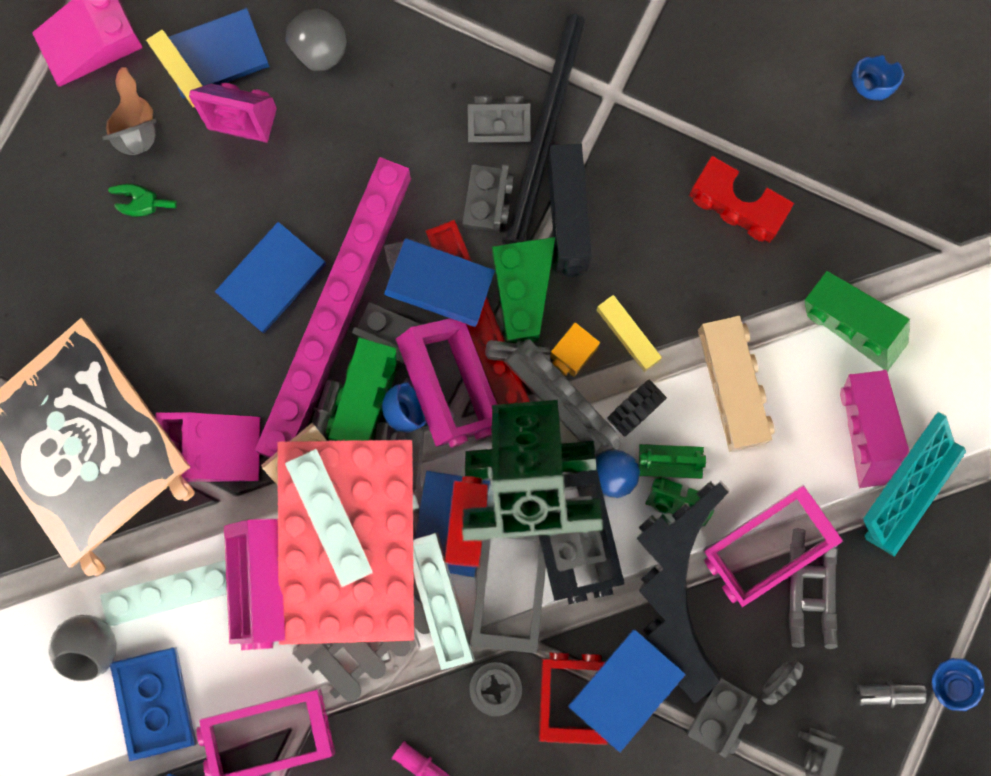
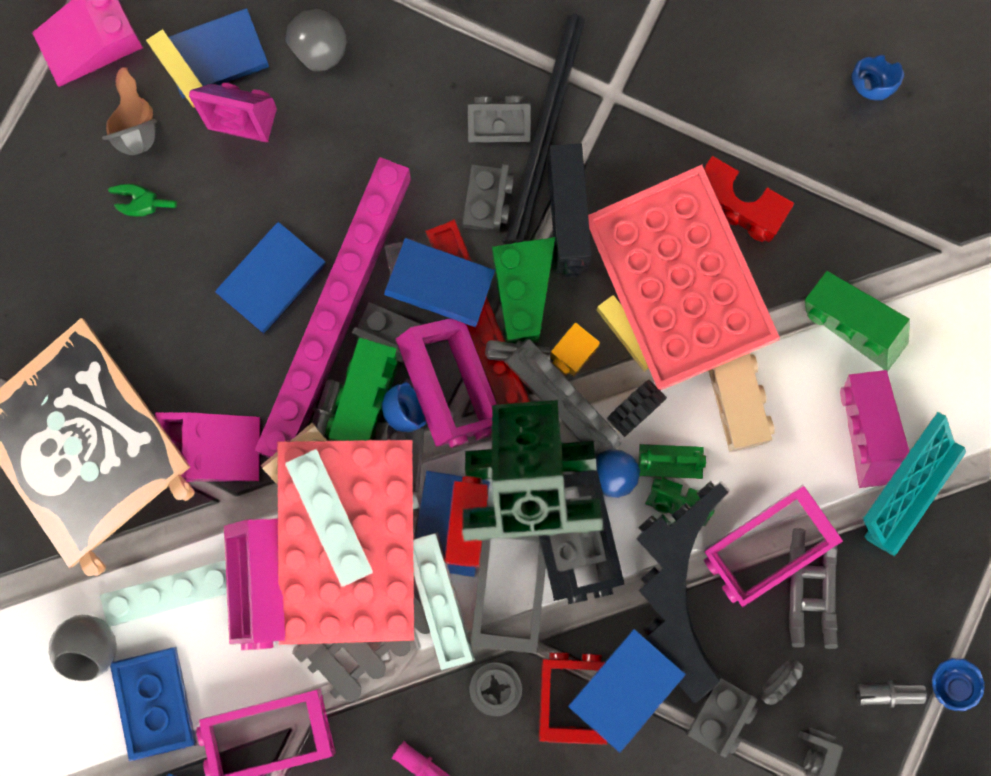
(681, 278): none -> coral plate

